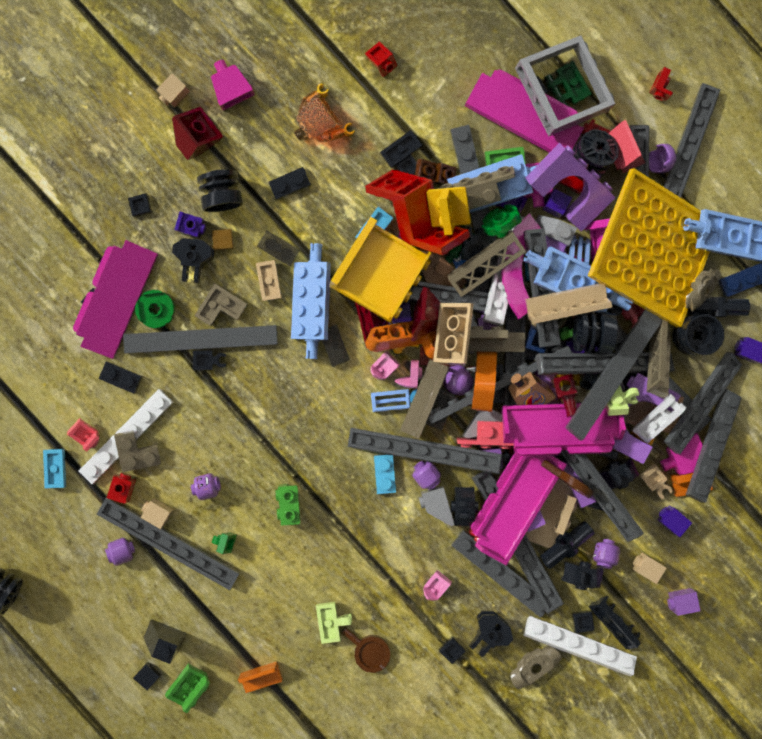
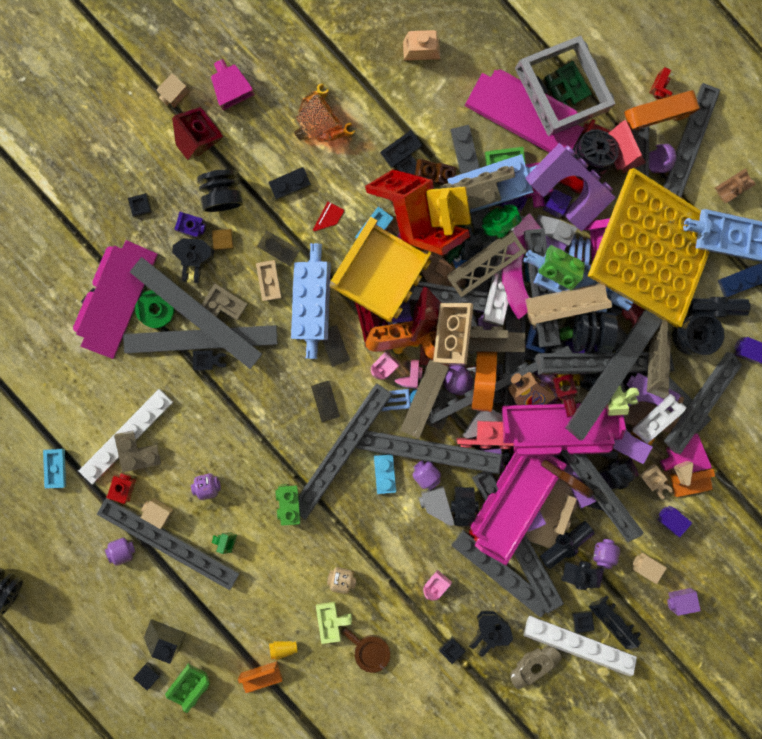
(84, 434): coral bracket -> none
(120, 377): black plate -> none
(196, 313): none -> dark grey tile
(282, 649): none -> yellow cone
(325, 401): none -> clear smoke plate
(330, 216): none -> red sticker
(341, 580): none -> tan head
(342, 449): none -> dark grey tile
(381, 59): red bracket -> none
(421, 45): none -> light nougat torso
(562, 268): none -> bright green bracket
(673, 107): none -> orange beam
(684, 472): none -> tan slope
(705, 279): dark tan piece -> none
(713, 446): dark grey plate -> none
(734, 186): none -> medium nougat hips

